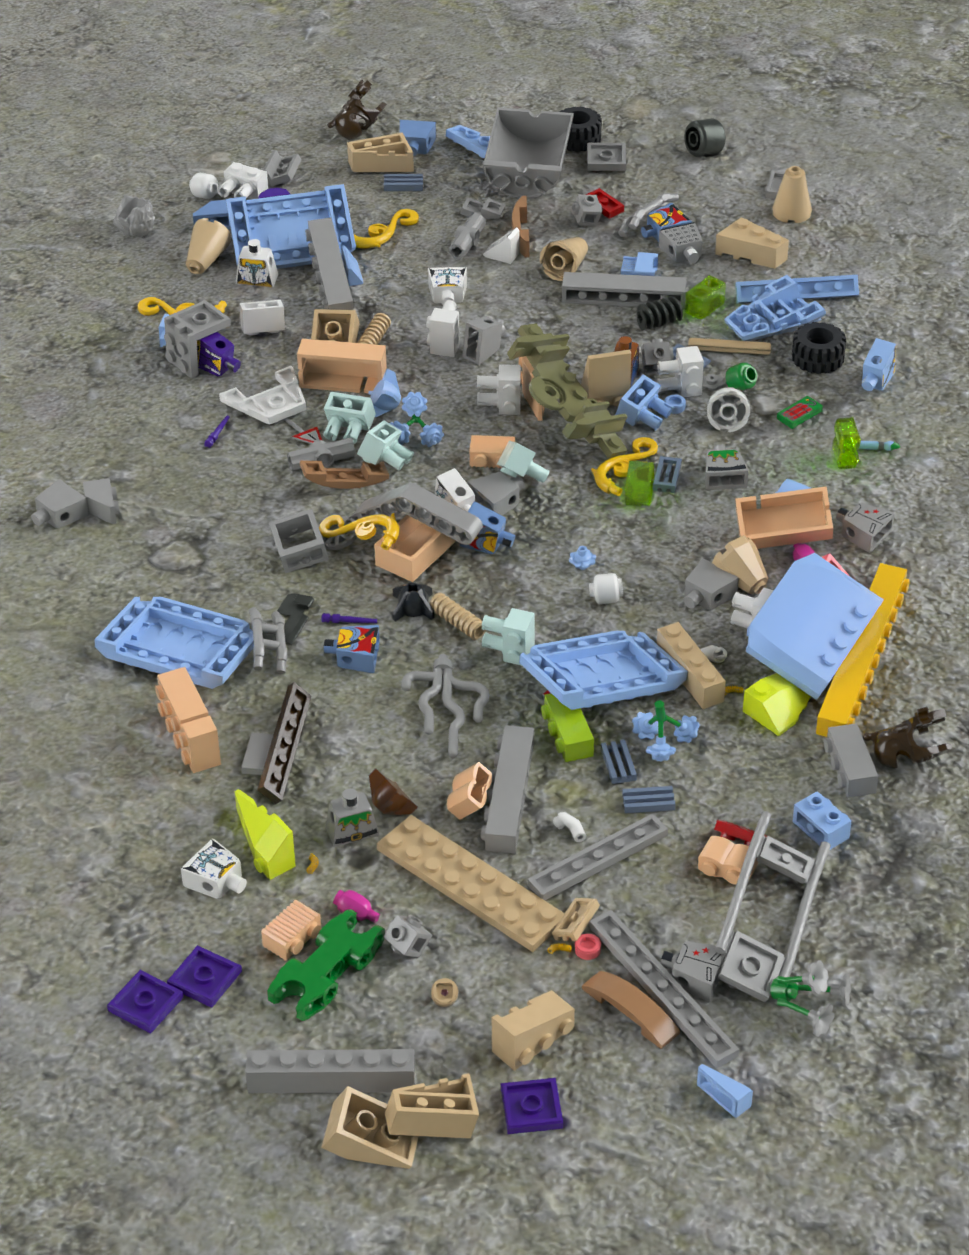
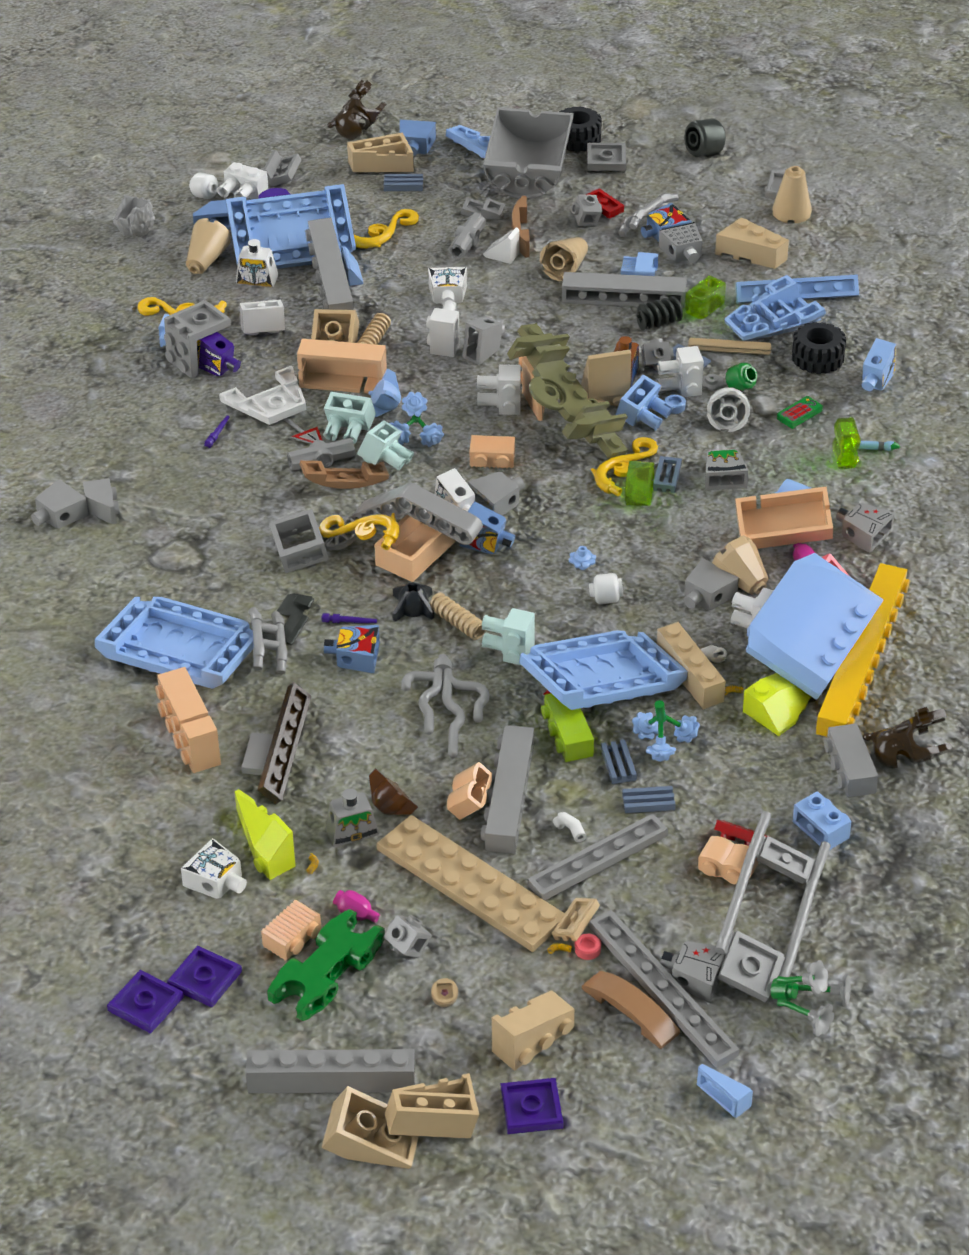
(519, 461): light aqua brick -> none

